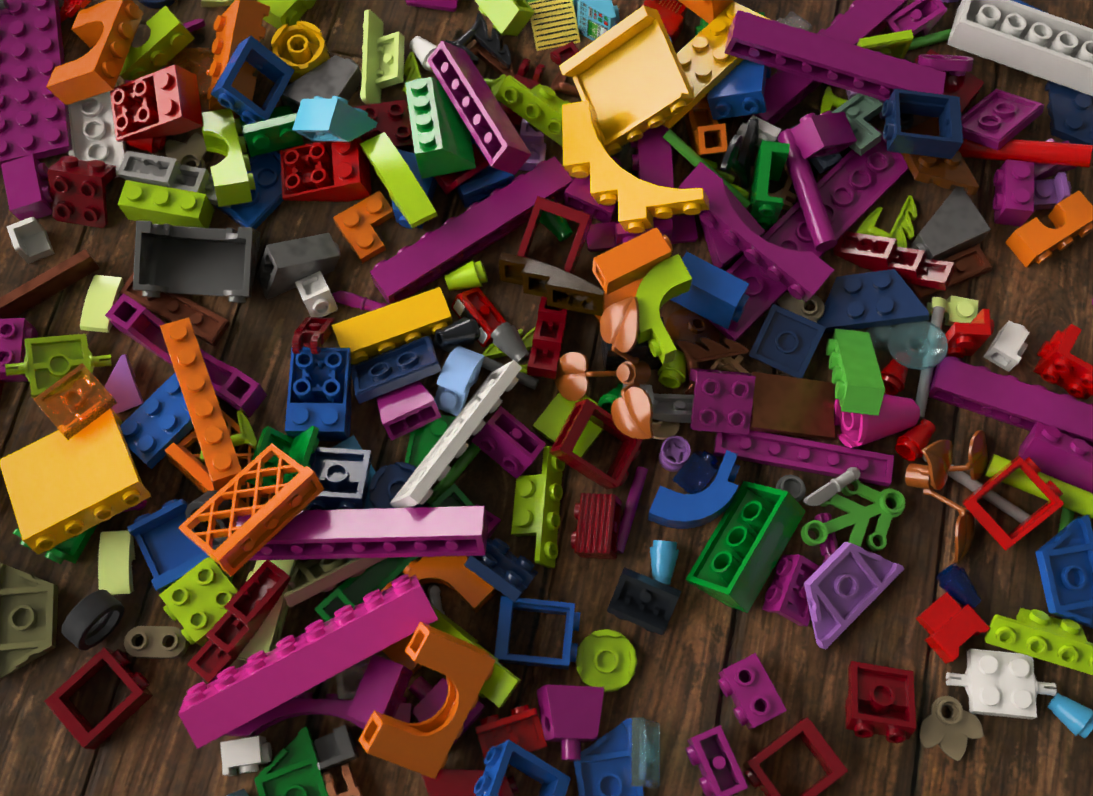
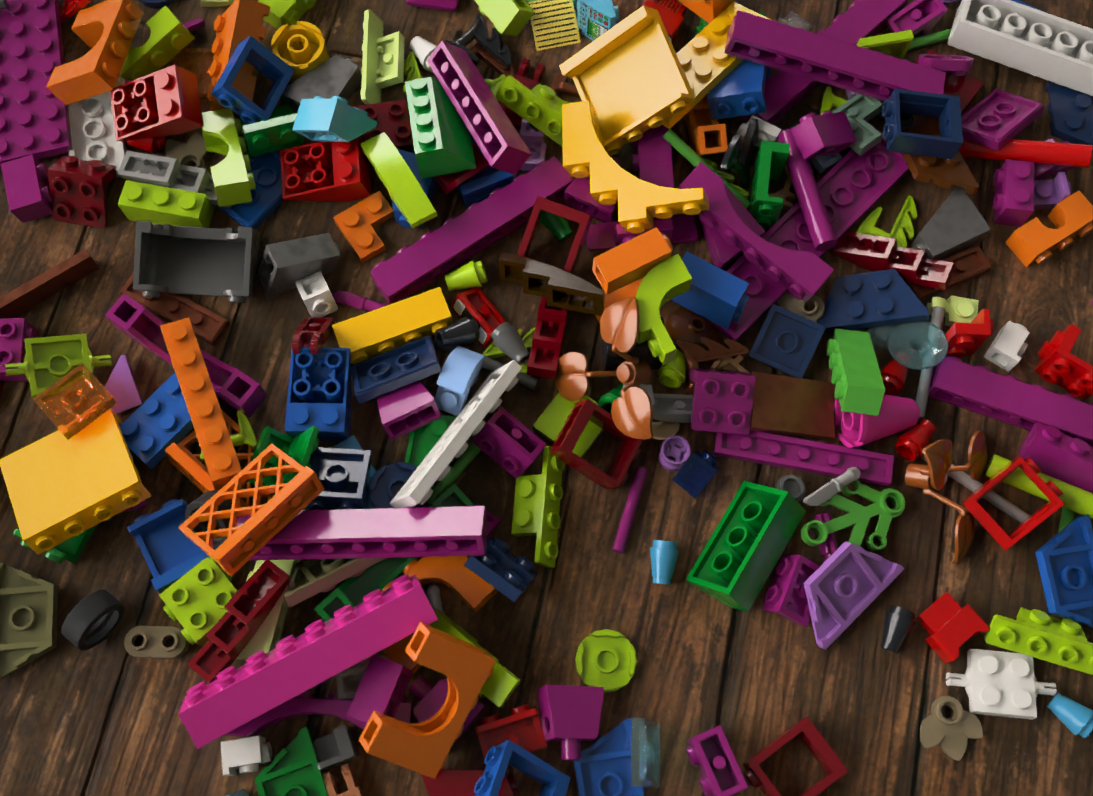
(30, 240): white panel -> none
(71, 717): dark red window -> none
(99, 300): yellowish green slope -> none
(114, 562): yellowish green slope -> none
(542, 606): blue window -> none
(563, 53): dark red tile -> none
(597, 526): dark red brick -> none
(643, 601): black bracket -> none
(697, 509): blue arch -> none
(751, 692): magenta brick -> none
(880, 702): dark red plate -> none
(896, 628): none -> black cone
(958, 585): clear blue cone -> none

